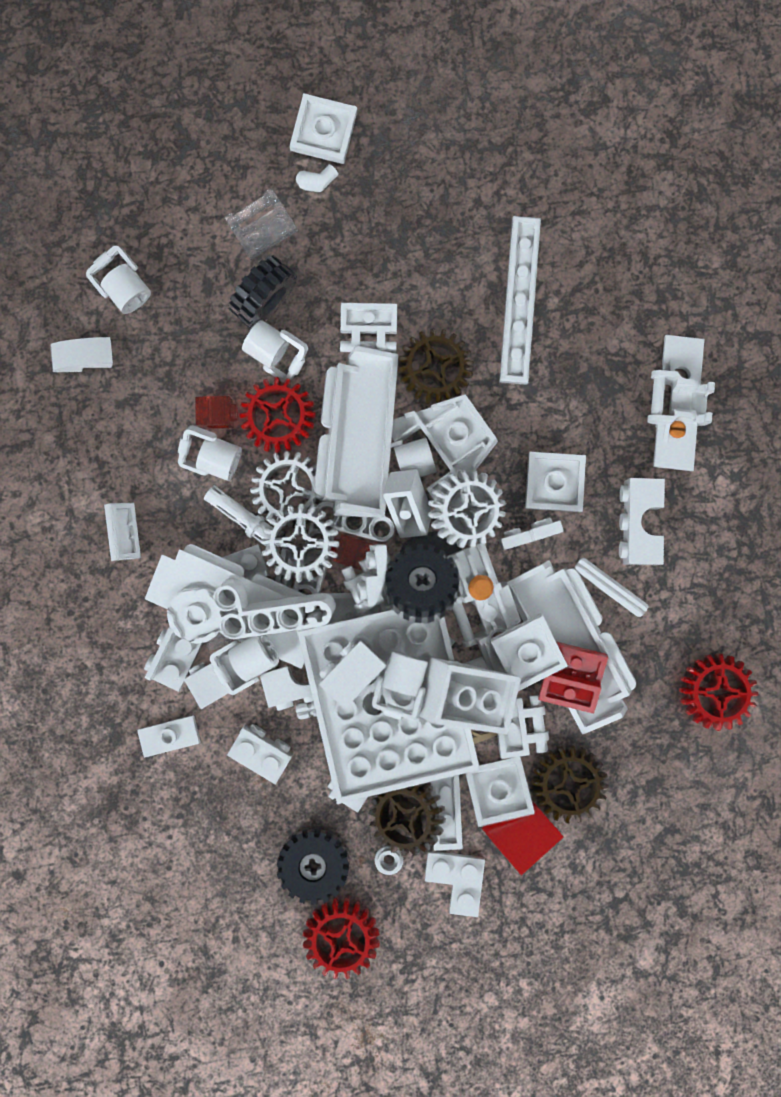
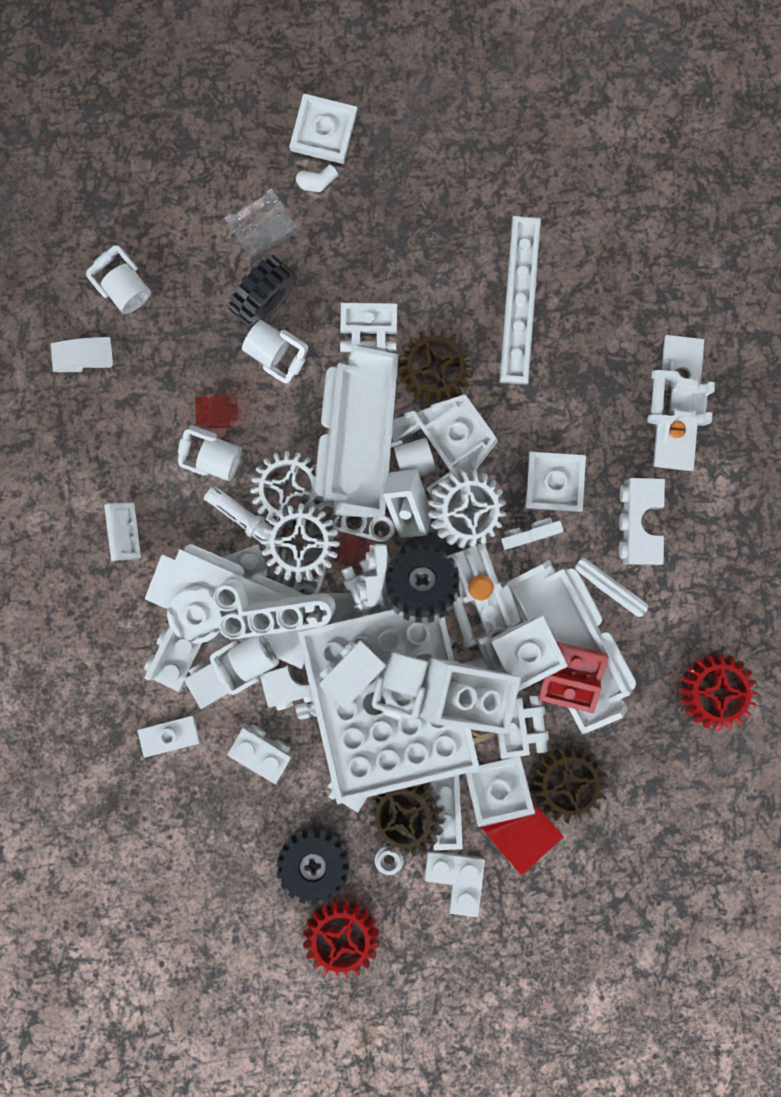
(284, 404): red gear -> none

